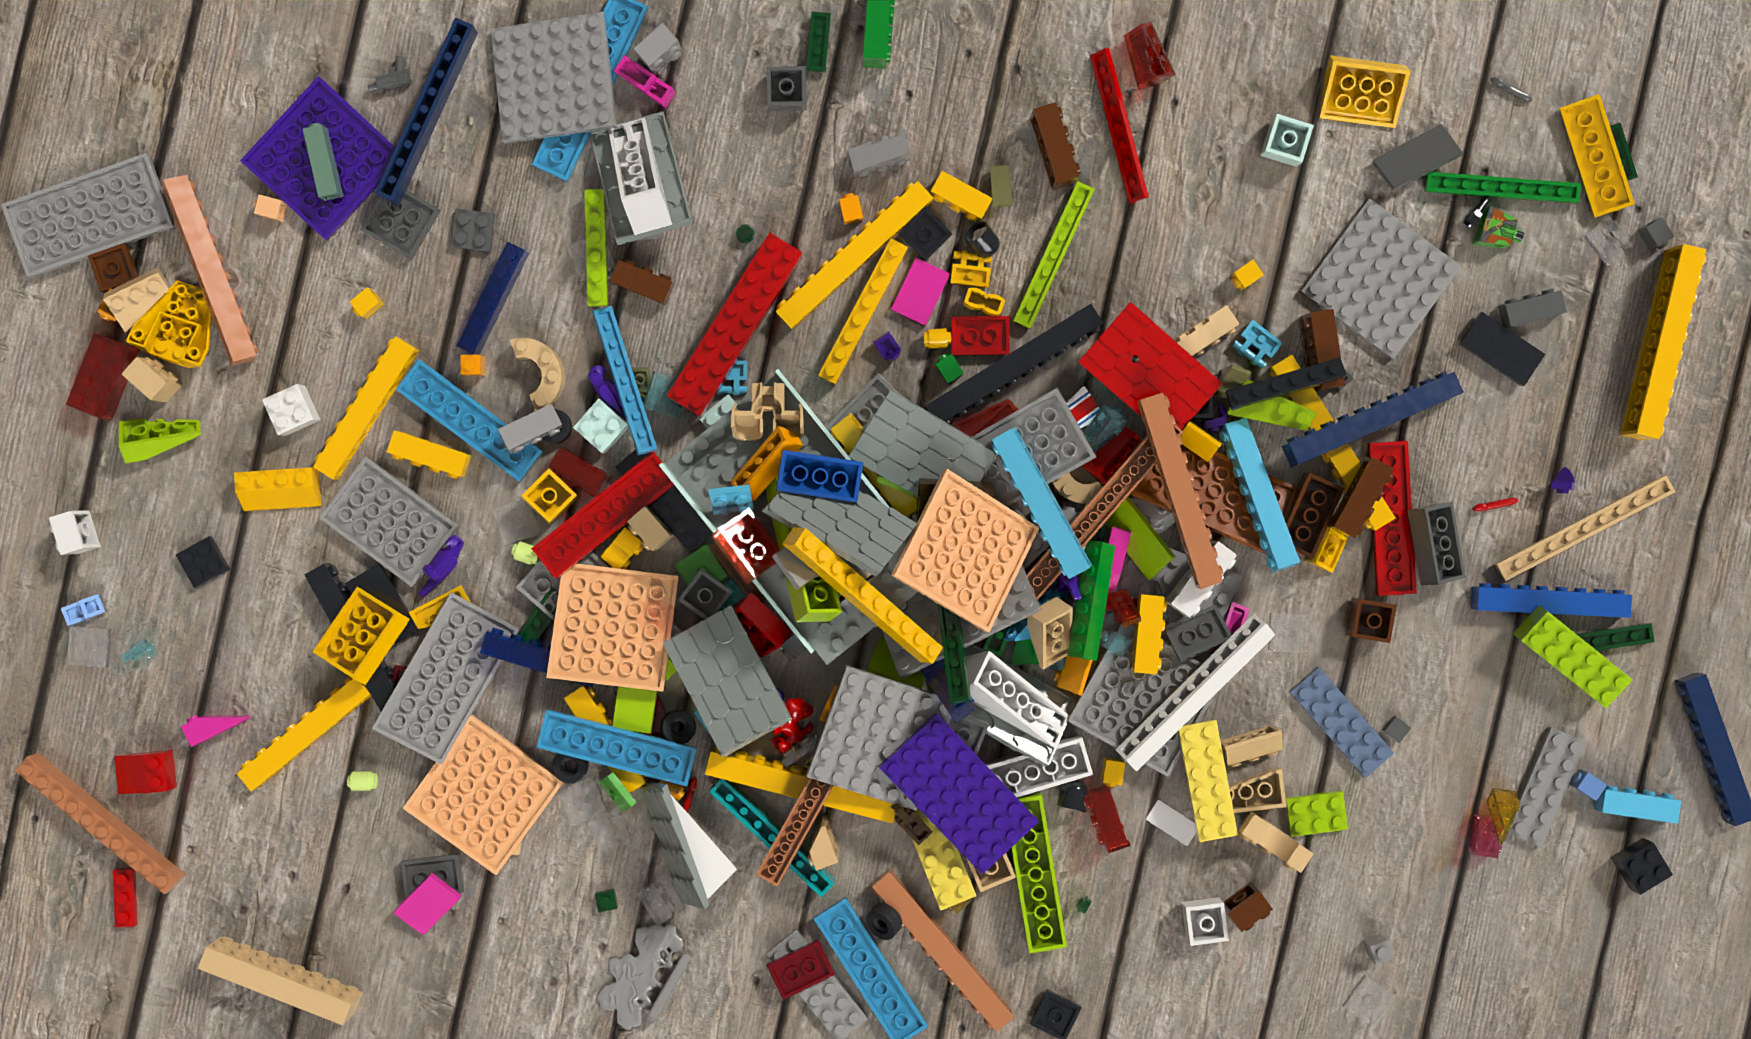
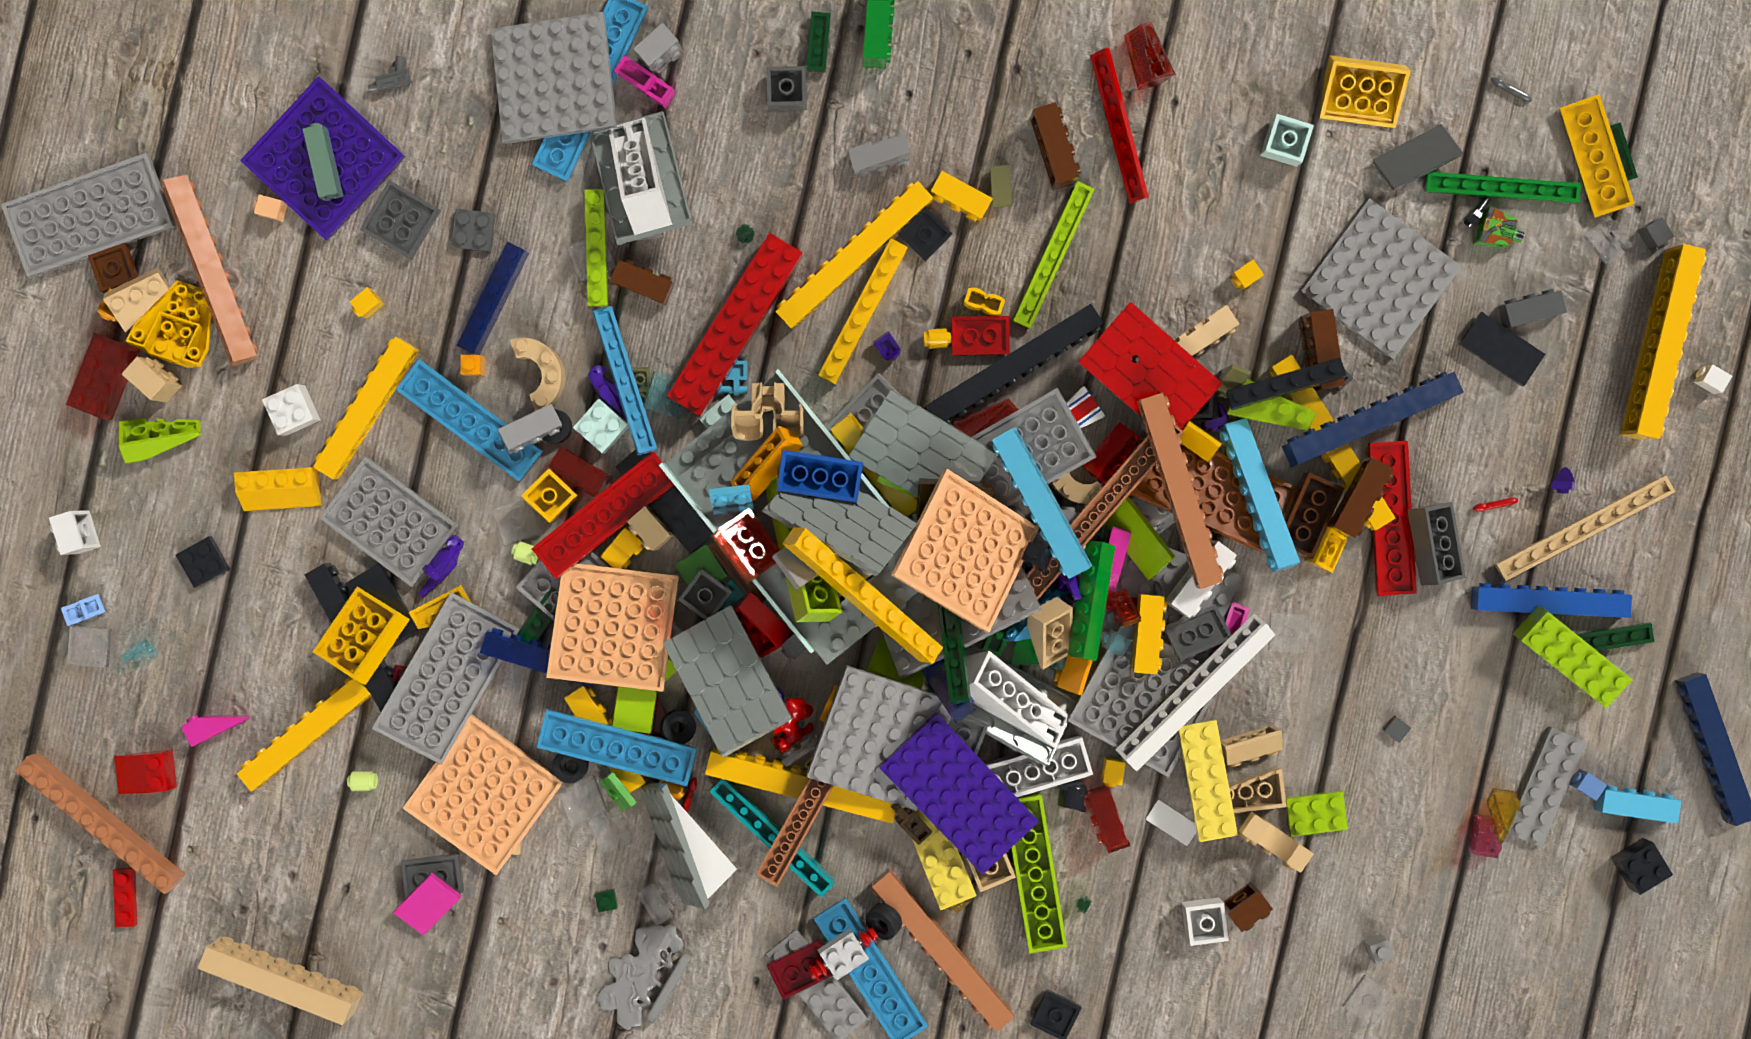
(426, 112): dark blue brick -> none
(429, 454): yellow brick -> none
(823, 846): tan slope -> none
(843, 954): none -> plate
(851, 209): light orange brick -> none
(920, 291): dark pink tile -> none
(948, 368): green brick -> none
(970, 275): yellow plate -> none
(986, 244): black helmet -> none
(1036, 556): none -> black brick
(1105, 426): clear light blue slope -> none
(1261, 340): medium azure plate -> none
(1341, 722): sand blue plate -> none
(1371, 620): reddish brown brick -> none
(1712, 379): none -> white brick

